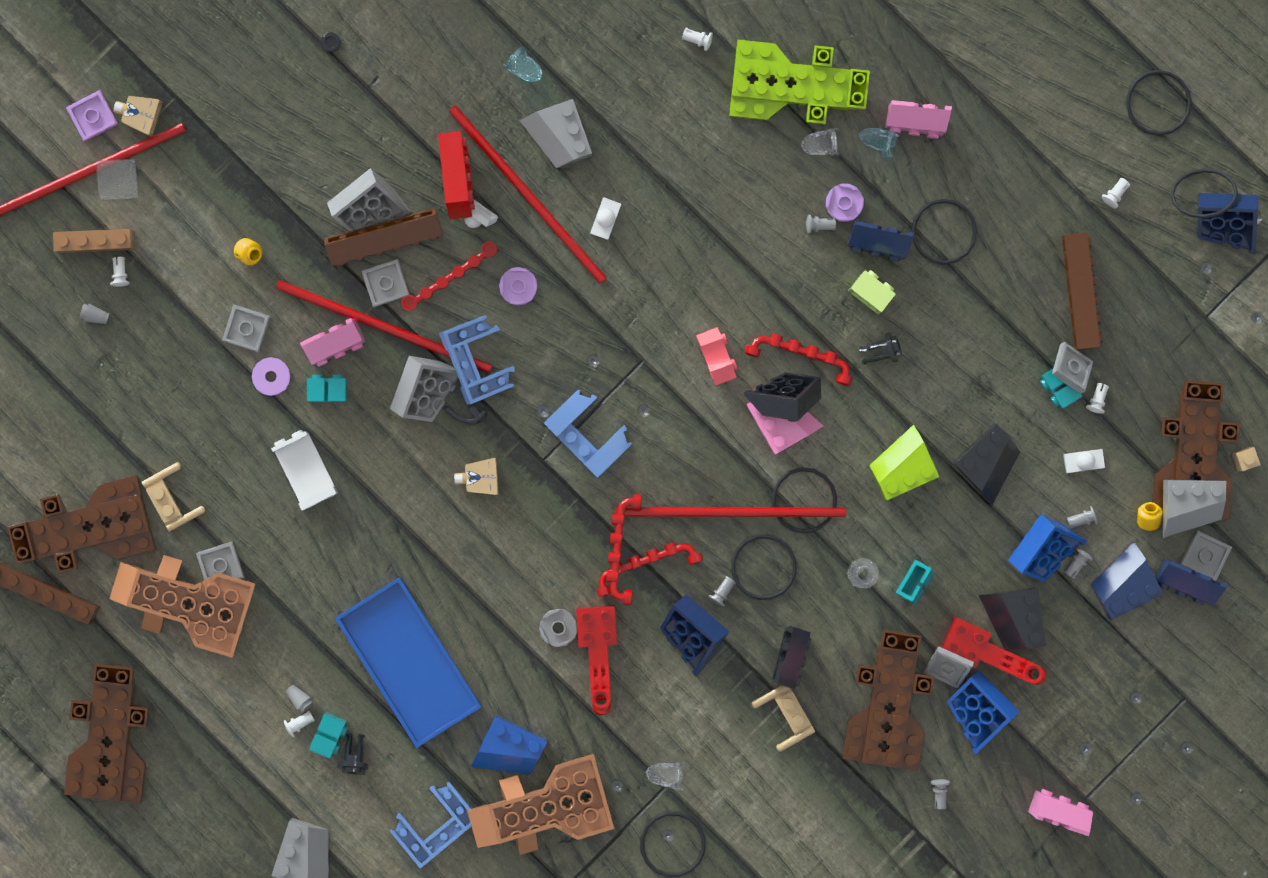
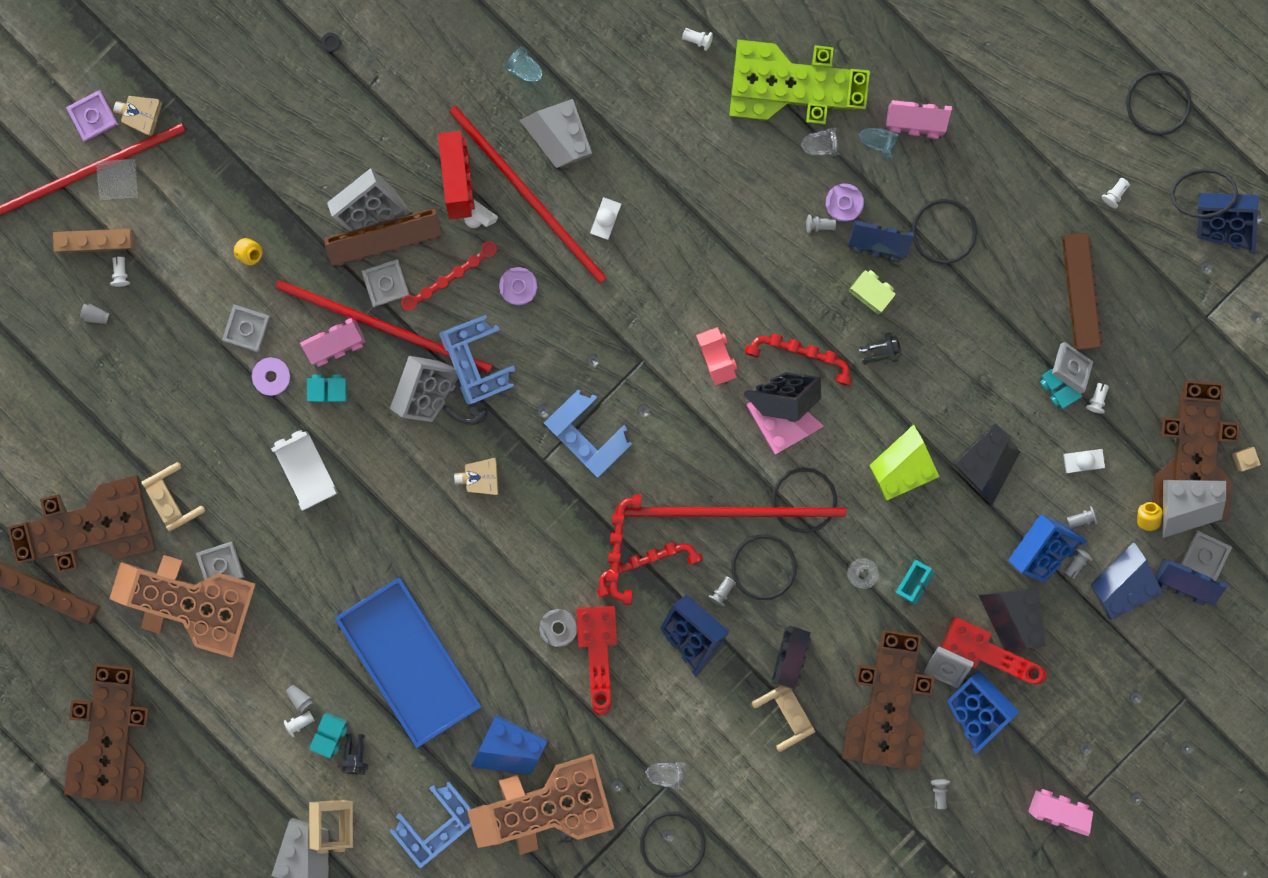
(345, 825): none -> tan window

